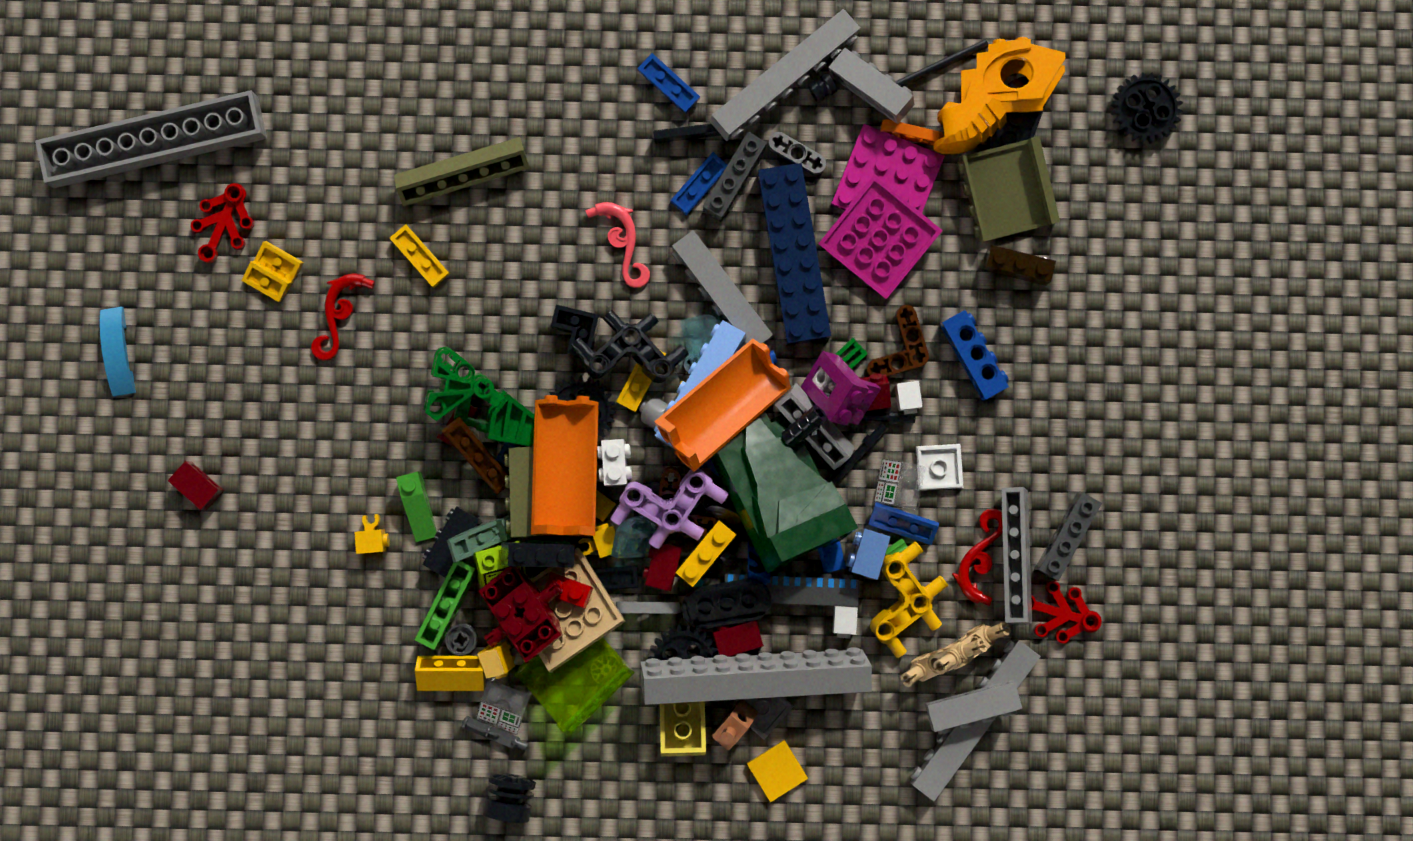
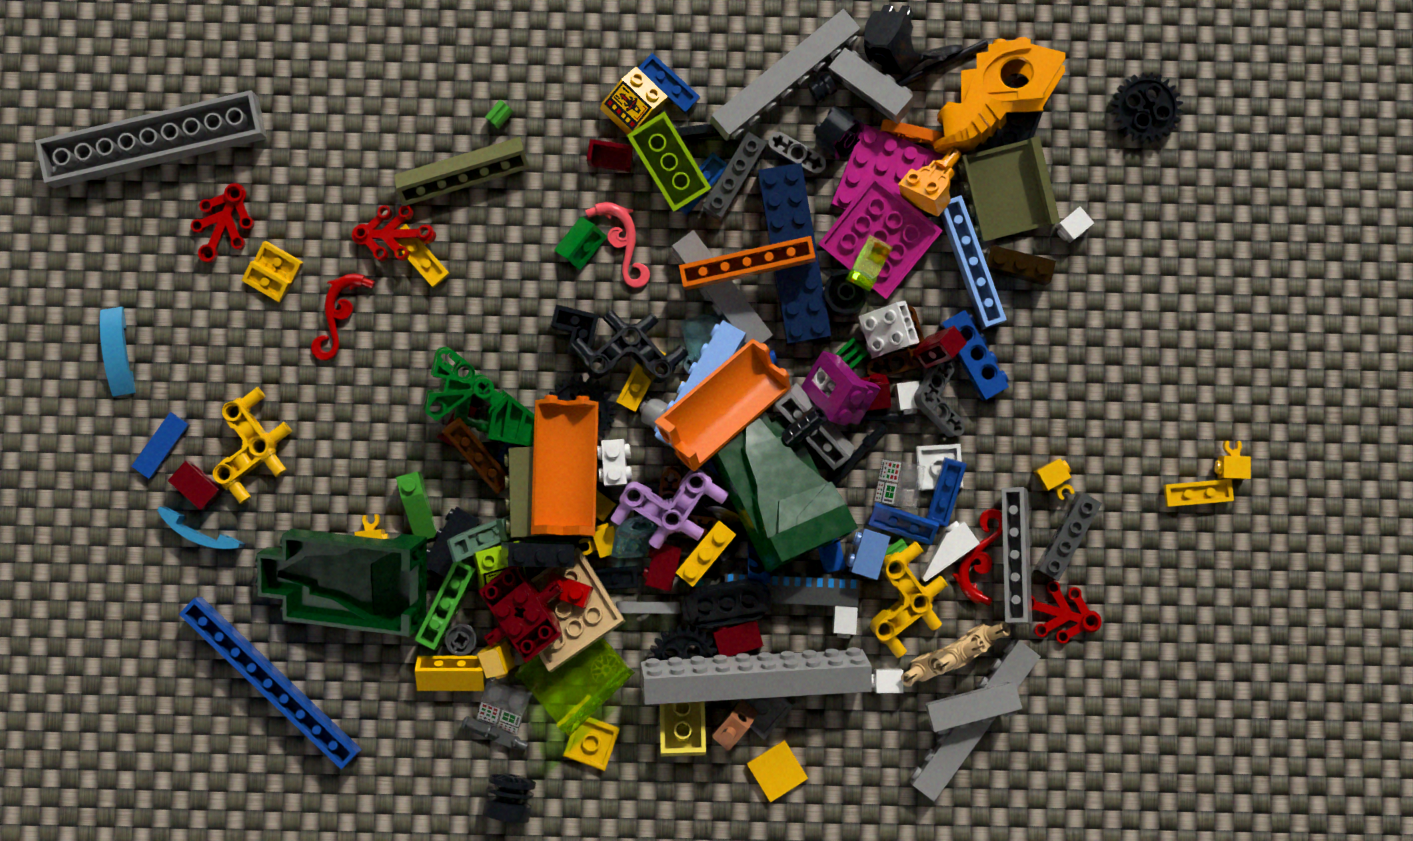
(160, 445): none -> blue tile
(175, 521): none -> dark azure slope
(248, 456): none -> yellow pin
(270, 682): none -> blue brick
(347, 580): none -> dark green panel
(390, 233): none -> red plant
(499, 114): none -> bright green piece
(580, 243): none -> green panel
(592, 743): none -> yellow tile
(610, 155): none -> dark red panel
(633, 101): none -> yellow piece
(669, 161): none -> lime brick
(747, 263): none -> orange brick
(837, 303): none -> black brick
(838, 133): none -> black brick
(869, 263): none -> clear neon green panel
(887, 681): none -> white brick
(888, 329): none -> white brick
(890, 43): none -> black hips
(930, 185): none -> light orange brick
(934, 400): none -> dark grey beam
(940, 347): none -> dark red brick
(946, 491): none -> blue tile
(952, 546): none -> white slope
(972, 264): none -> light blue brick
(1053, 475): none -> yellow brick
(1074, 225): none -> white brick
(1198, 492): none -> yellow plate
(1233, 465): none -> yellow brick

